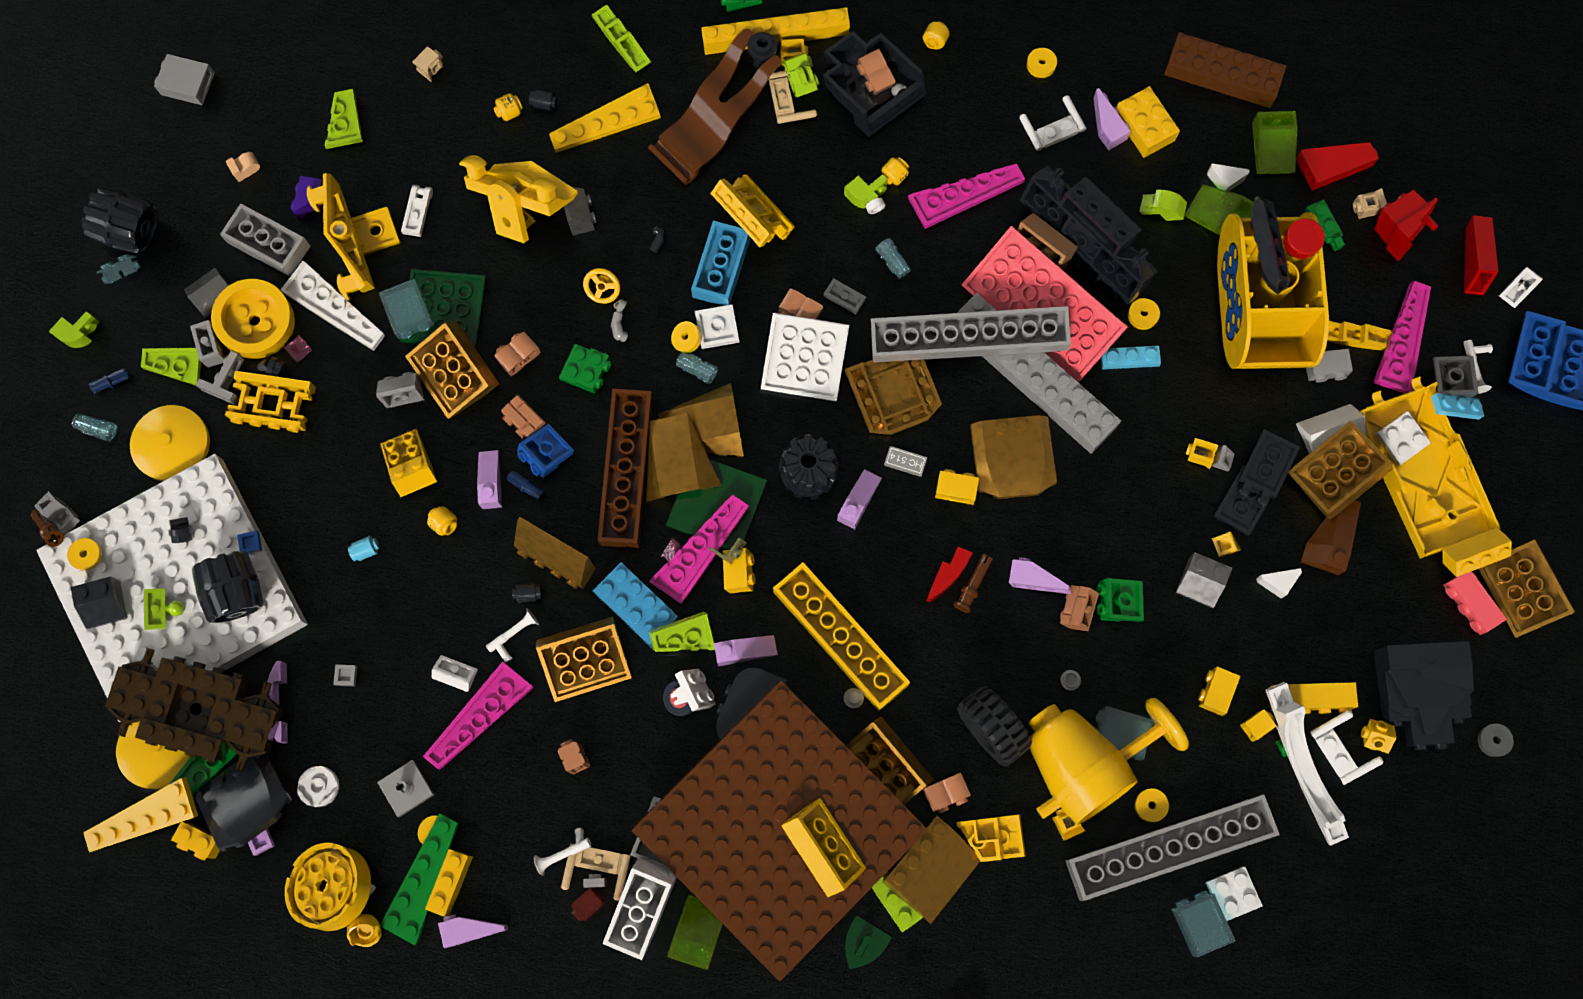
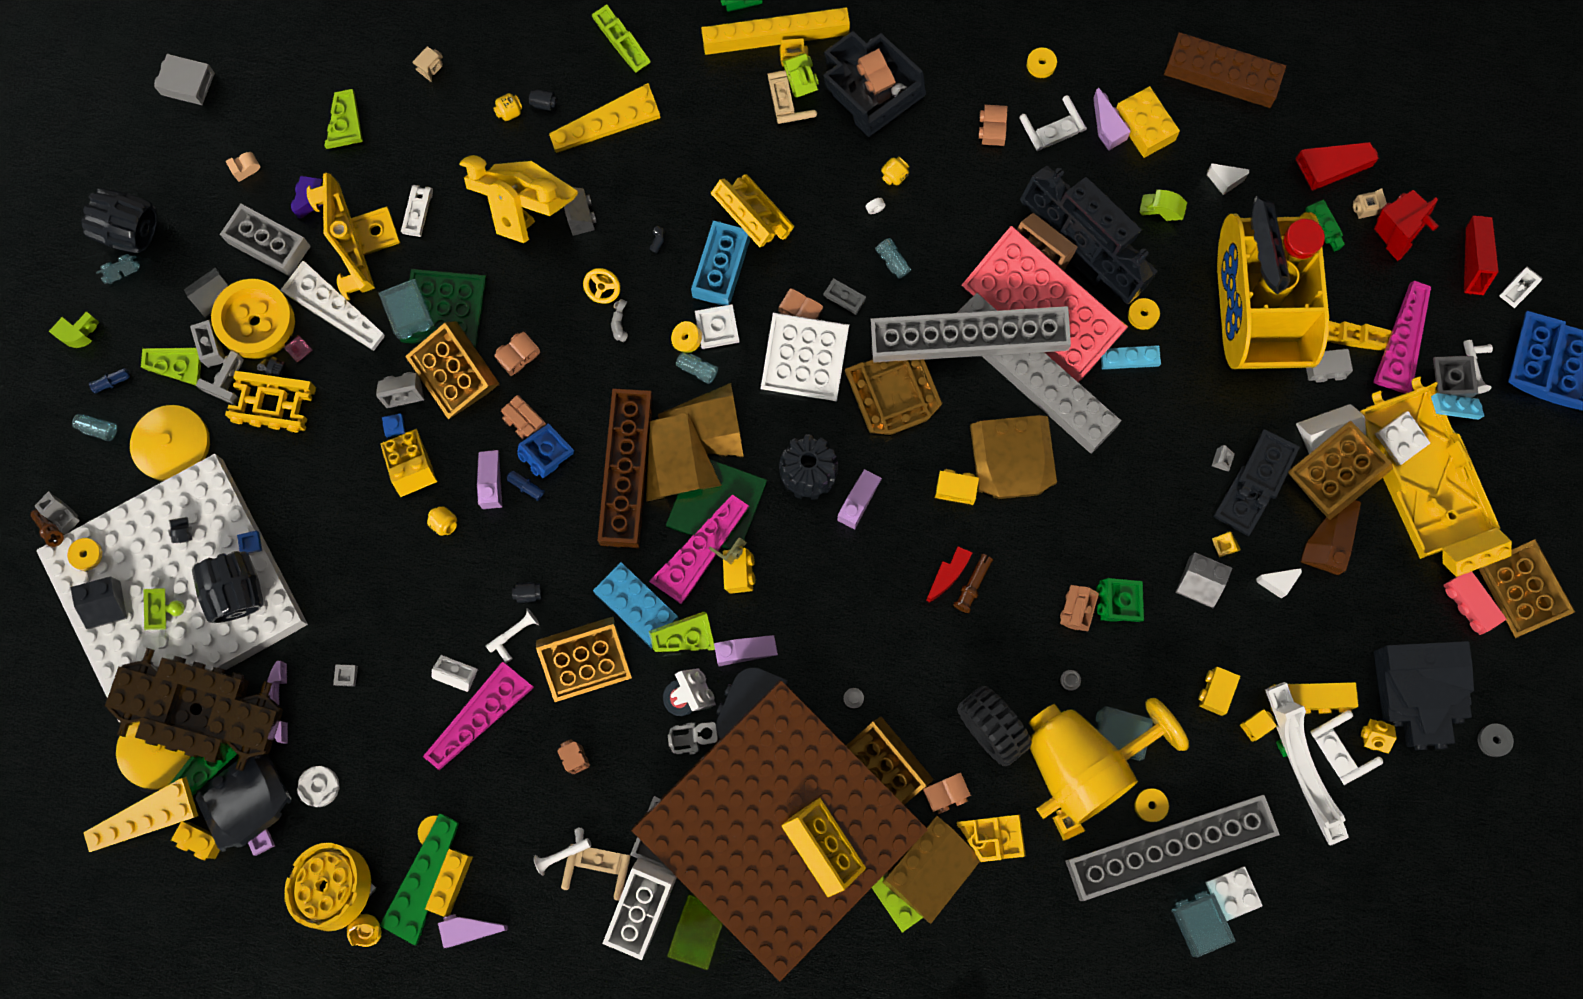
(363, 548): medium azure brick -> none
(393, 425): none -> blue plate
(405, 788): light grey tile -> none
(553, 554): pearl gold slope -> none
(585, 368): green plate -> none
(587, 905): clear red brick -> none
(595, 881): light grey plate -> none
(671, 549): clear pink slope -> none
(691, 738): none -> light grey piece
(708, 121): reddish brown flag -> none
(761, 47): black piece -> none
(841, 636): yellow brick -> none
(860, 193): lime brick -> none
(864, 943): dark green shield -> none
(905, 461): light grey tile -> none
(936, 35): yellow head -> none
(950, 199): dark pink wing -> none
(994, 125): none -> nougat brick
(1031, 576): lavender slope -> none
(1201, 452): yellow window -> none
(1214, 205): clear neon green slope -> none
(1275, 141): clear neon green slope -> none

